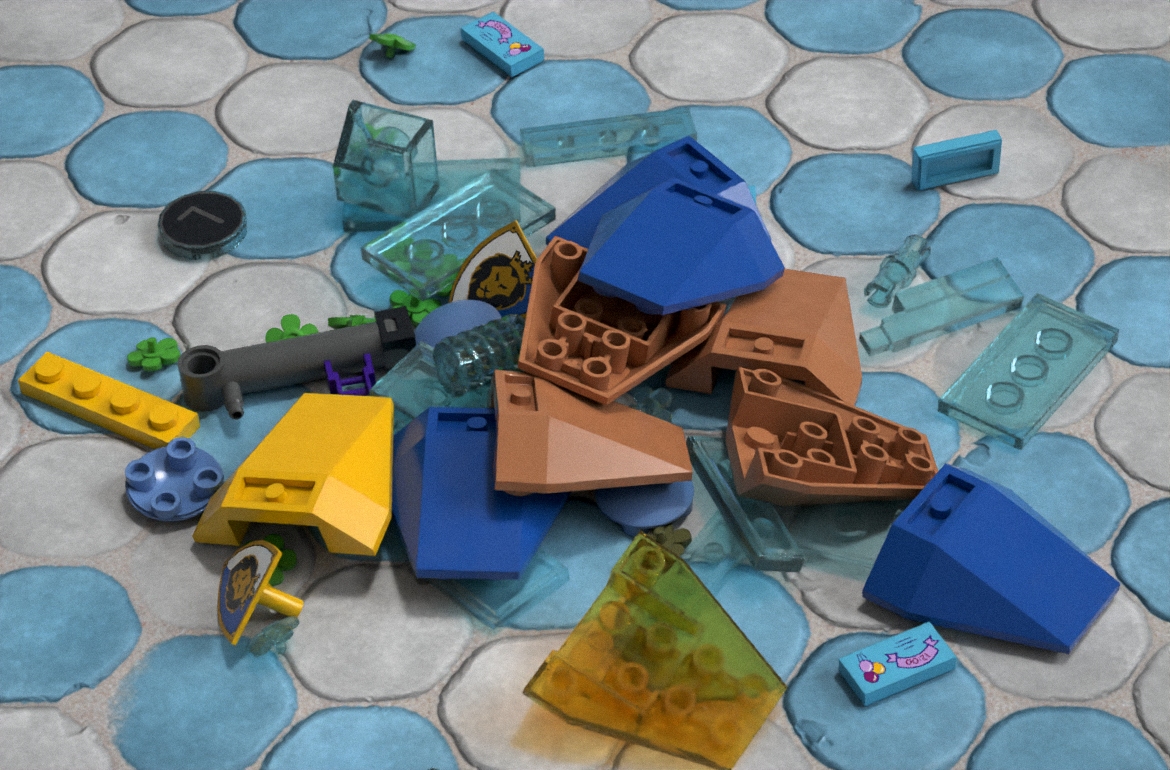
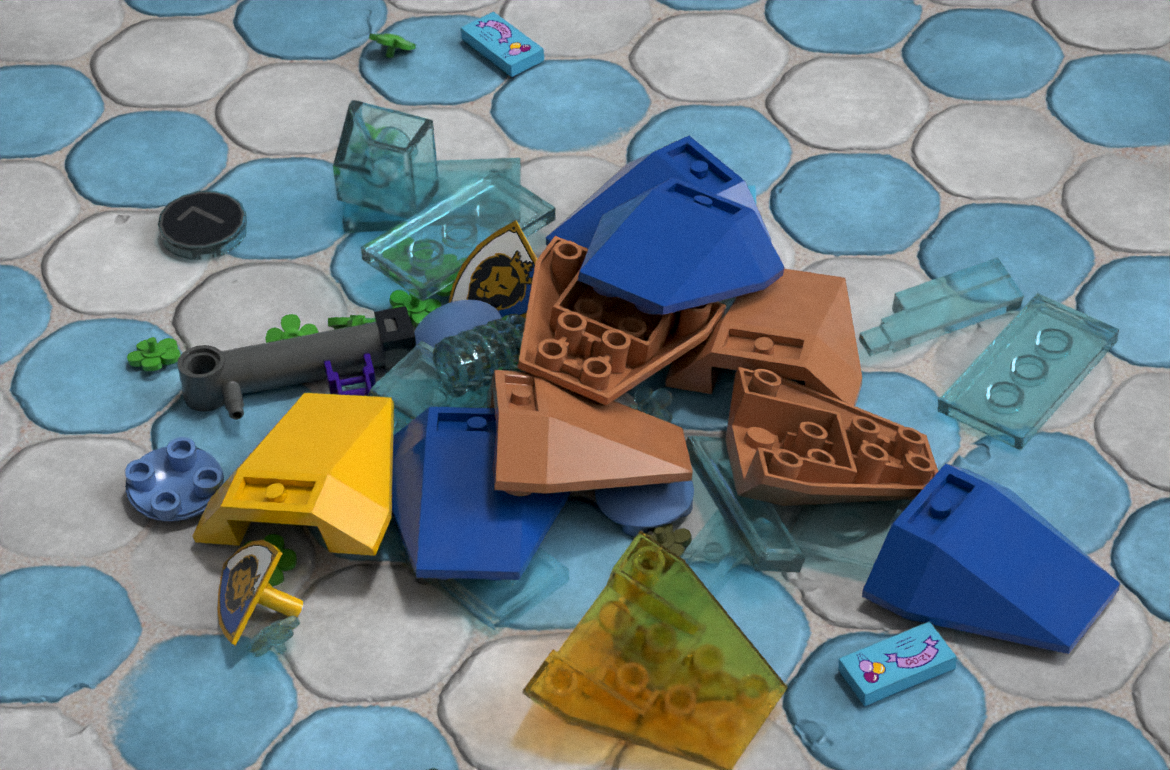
(107, 402): yellow plate -> none
(605, 137): clear light blue tile -> none
(897, 271): clear light blue pin -> none
(956, 160): medium azure tile -> none

